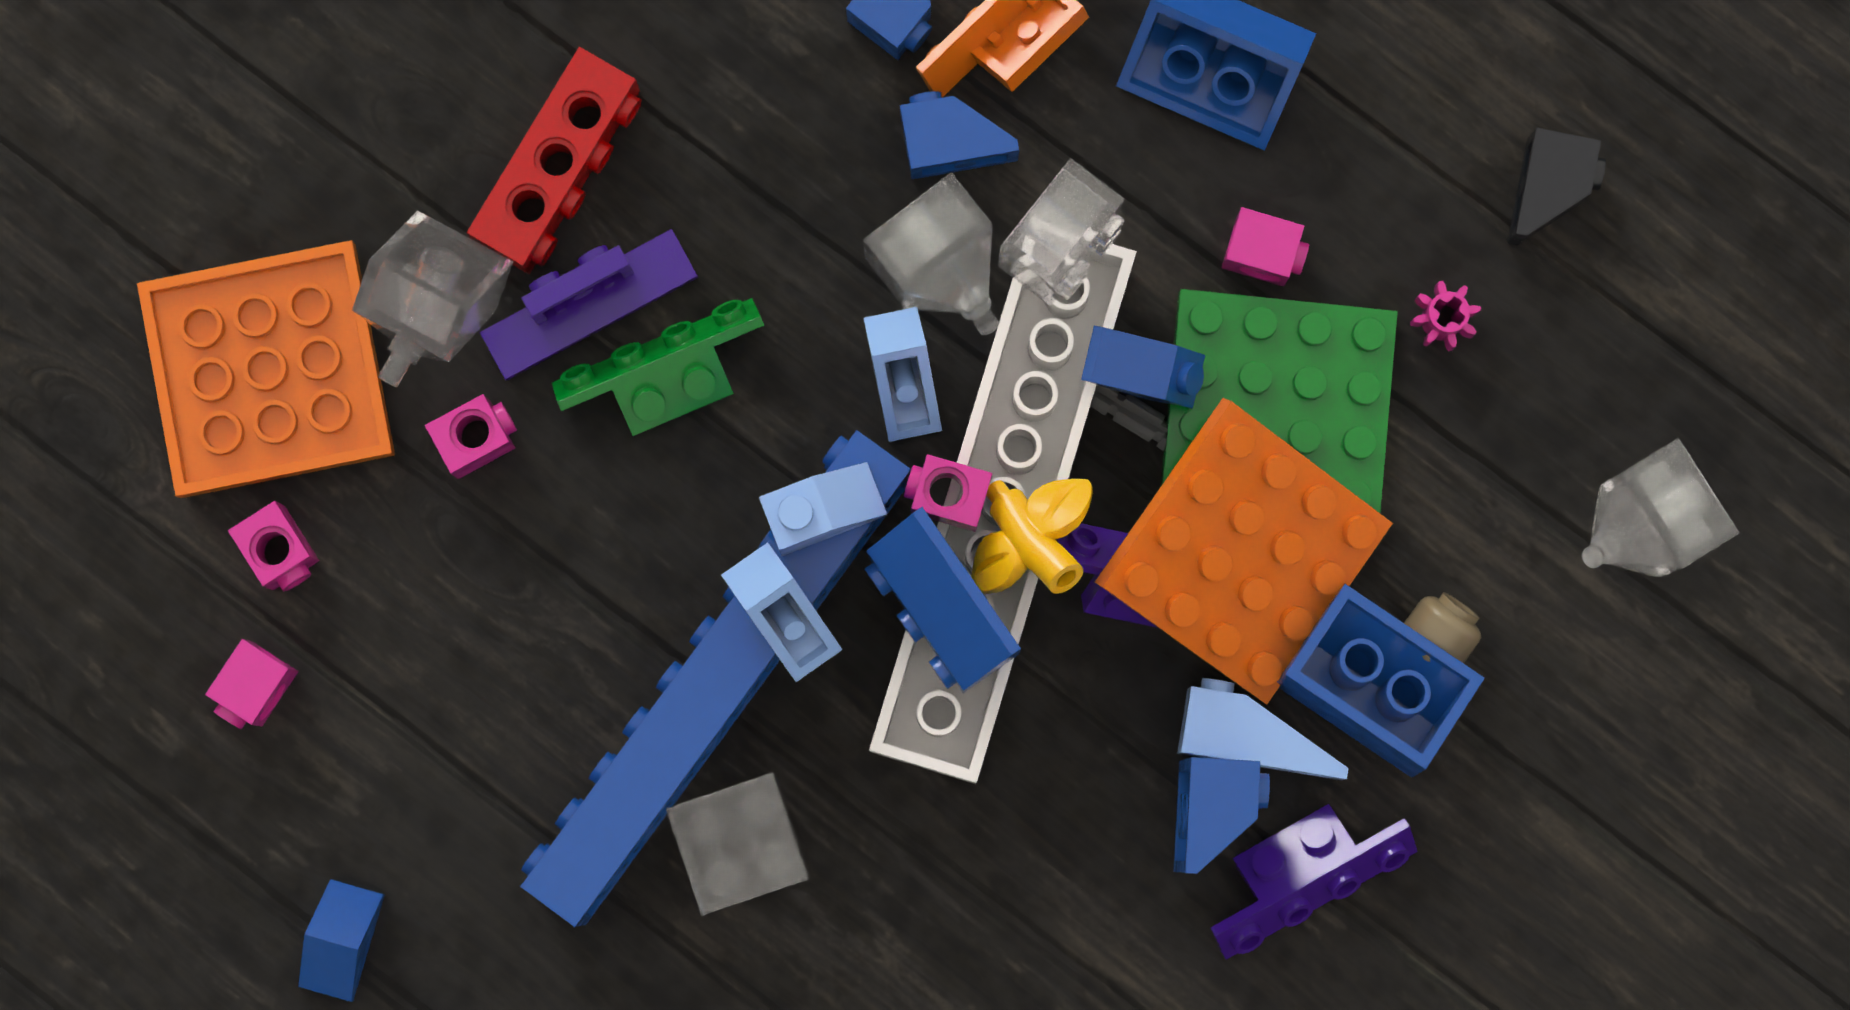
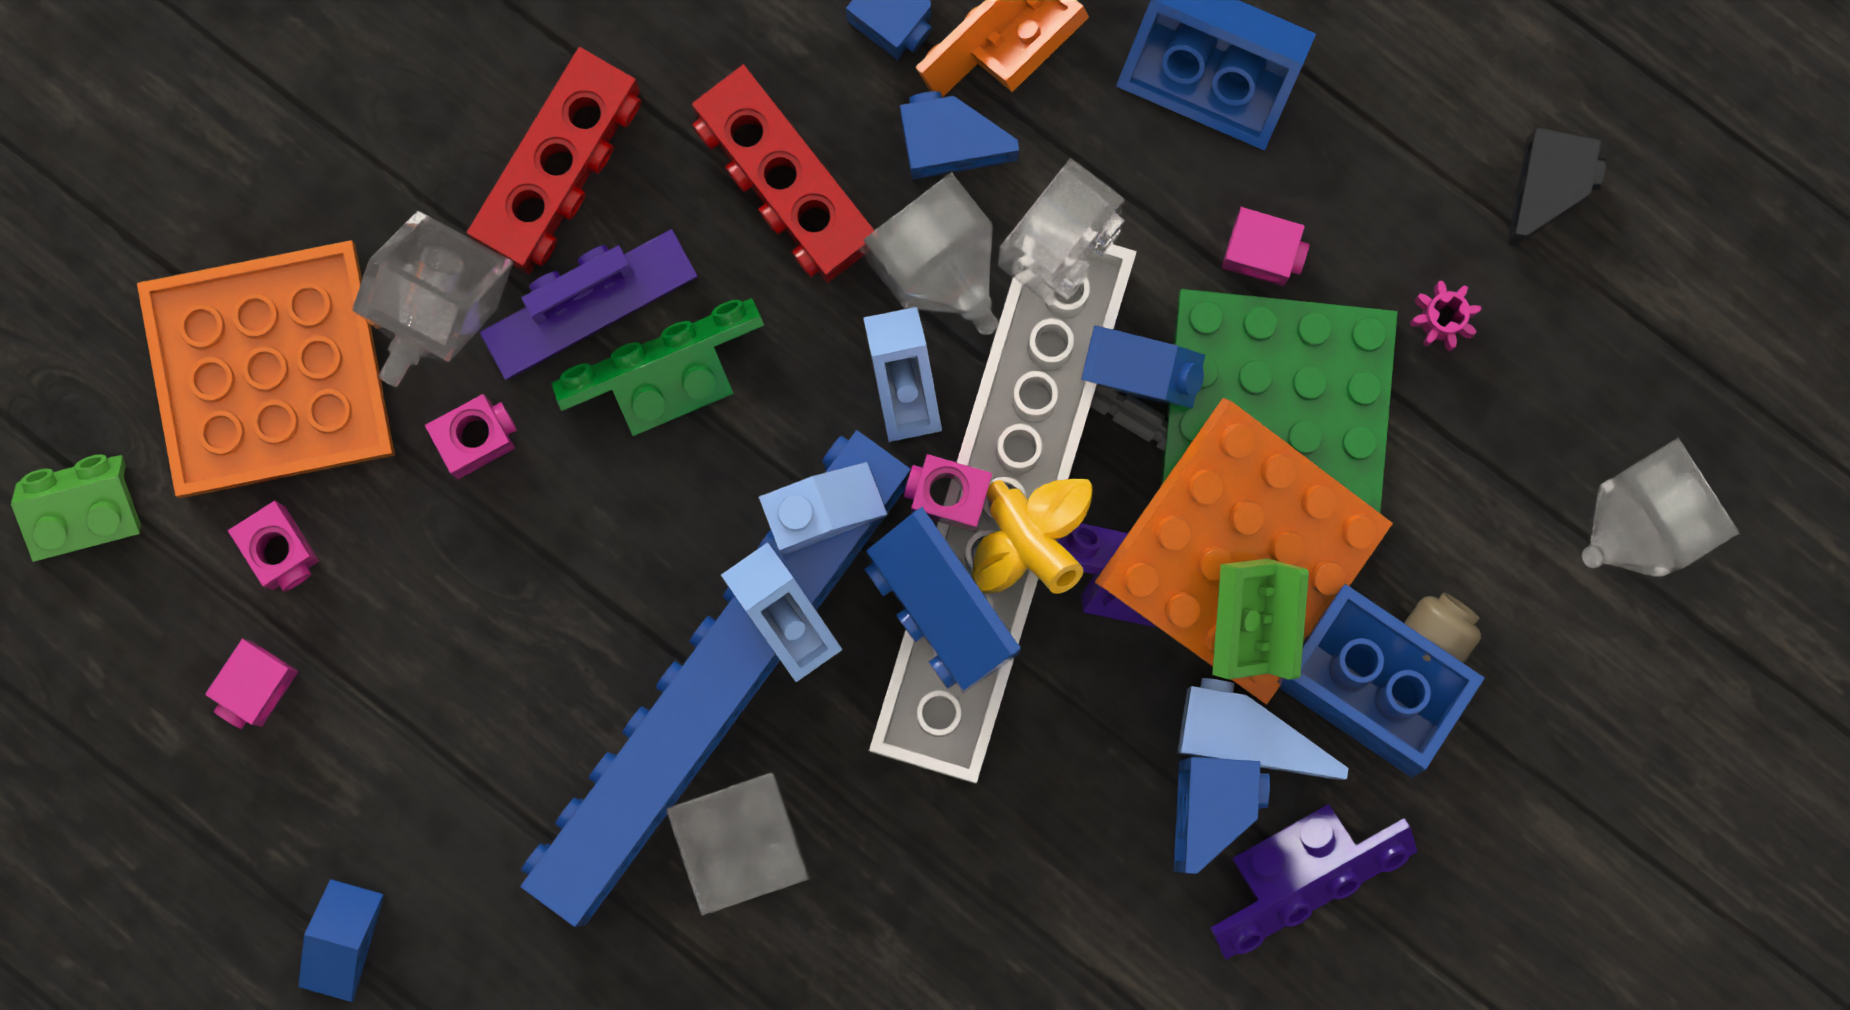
(74, 507): none -> bright green bracket
(743, 101): none -> red brick
(1260, 619): none -> bright green bracket

